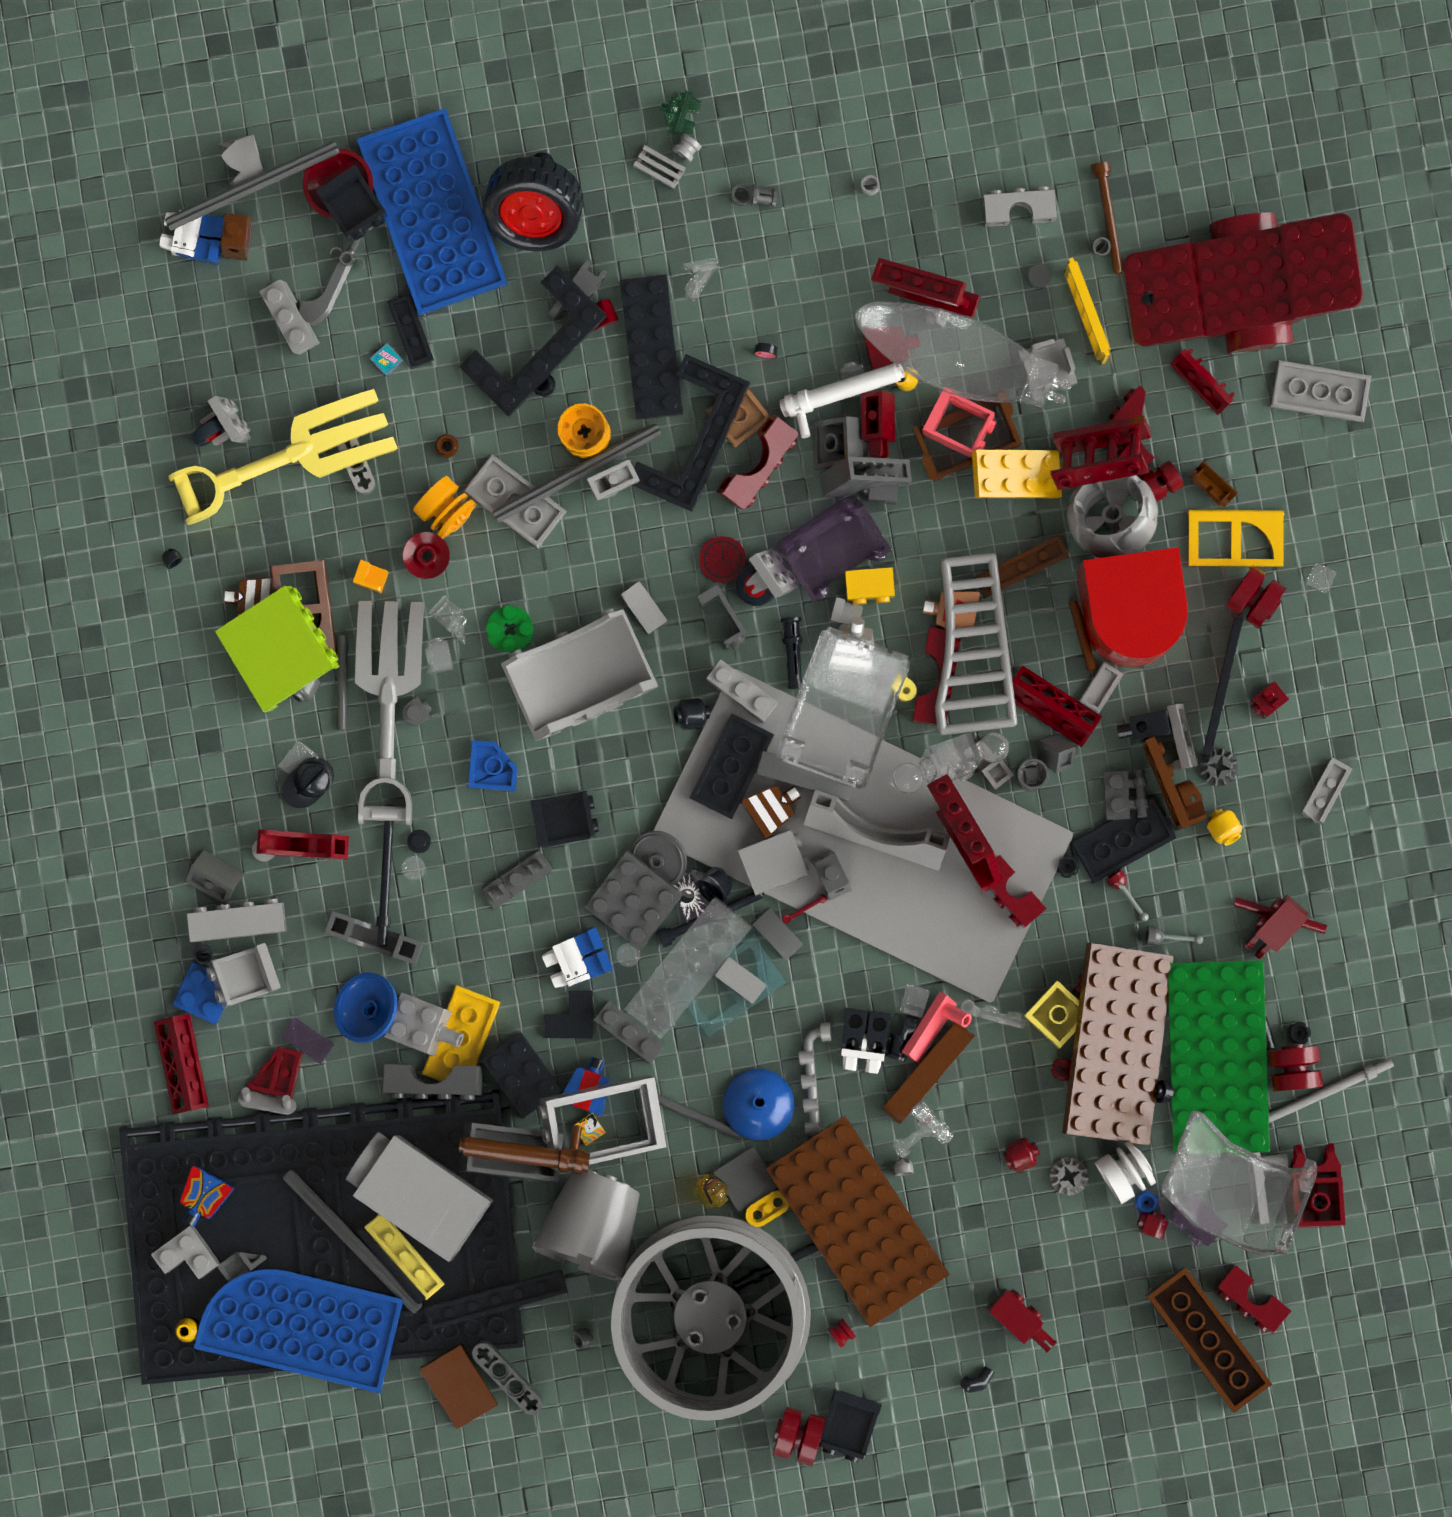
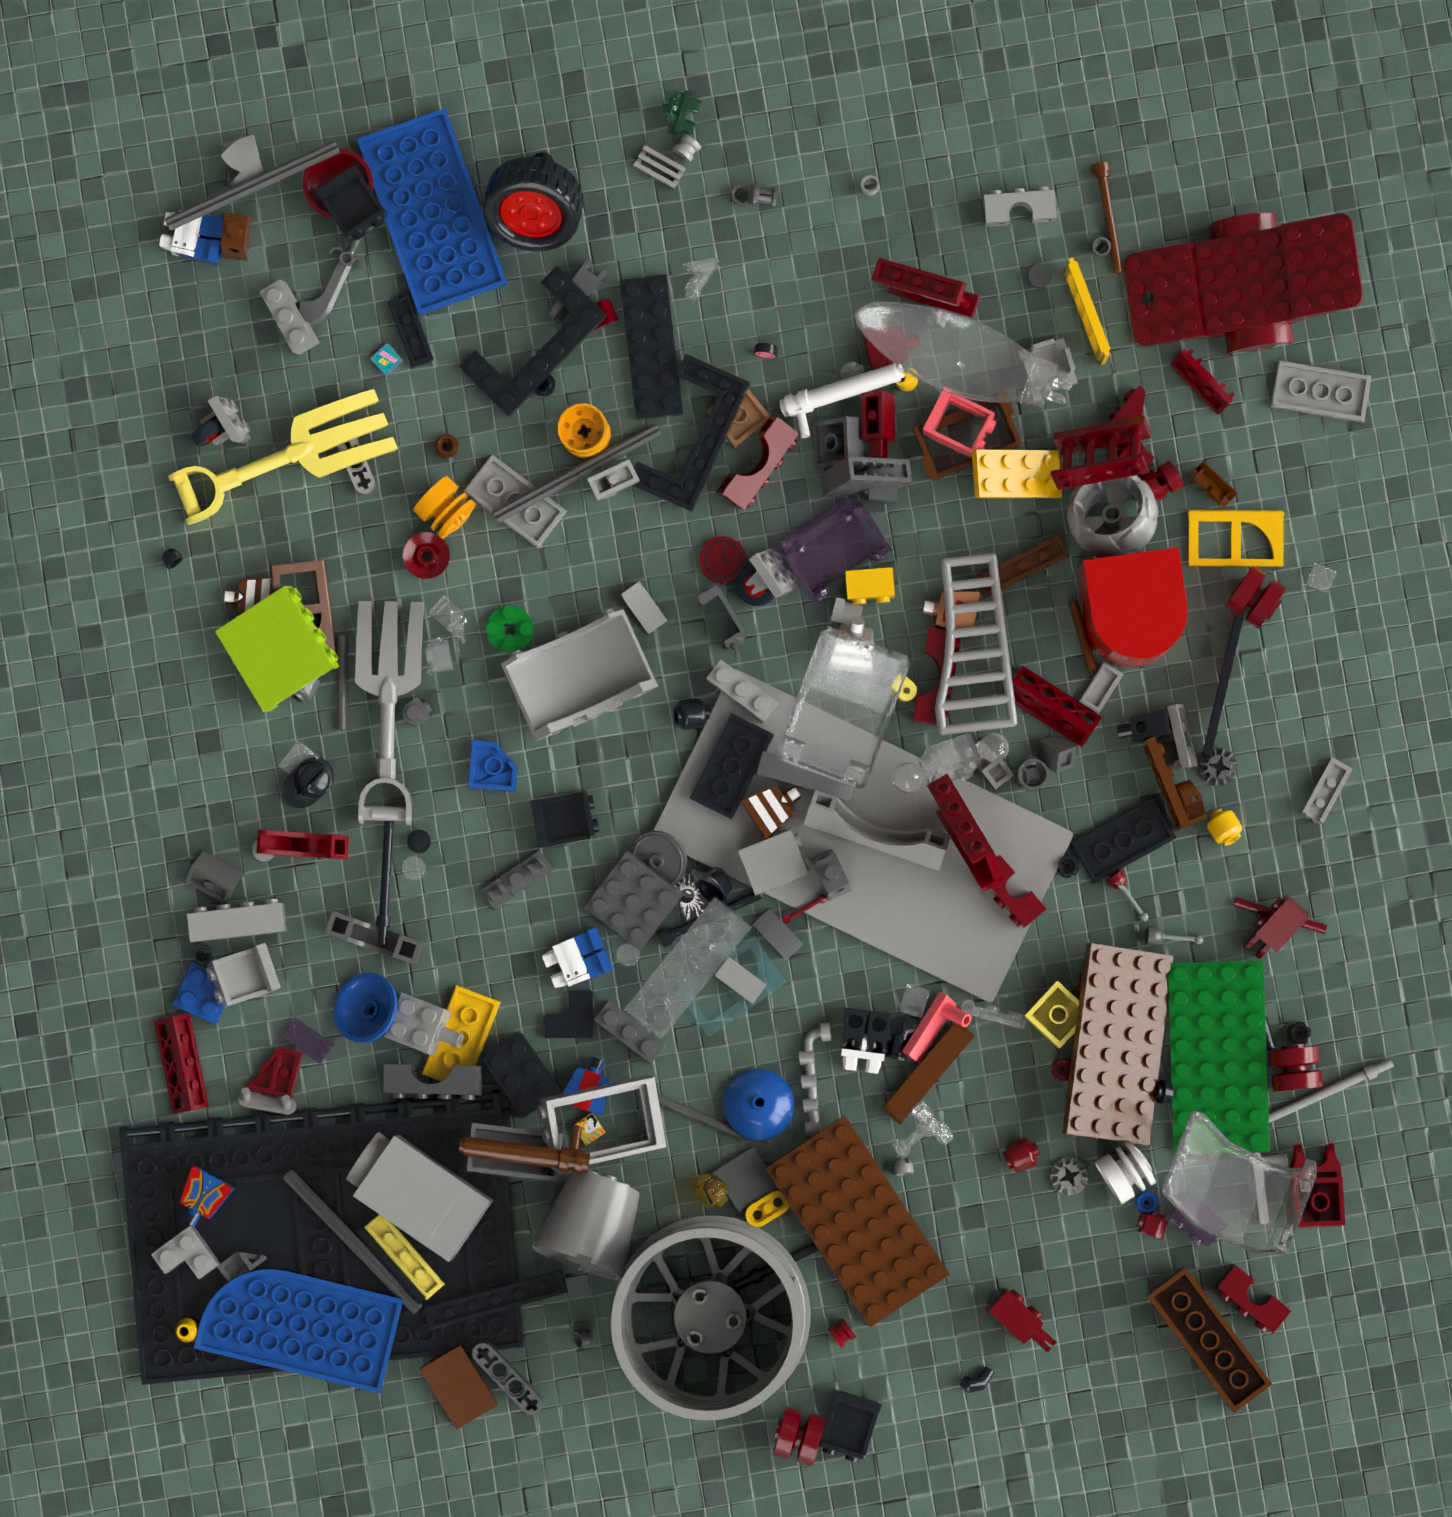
(370, 576): light orange panel -> none
(792, 641): black pin -> none
(1117, 795): dark grey plate -> none
(1268, 700): dark red brick -> none

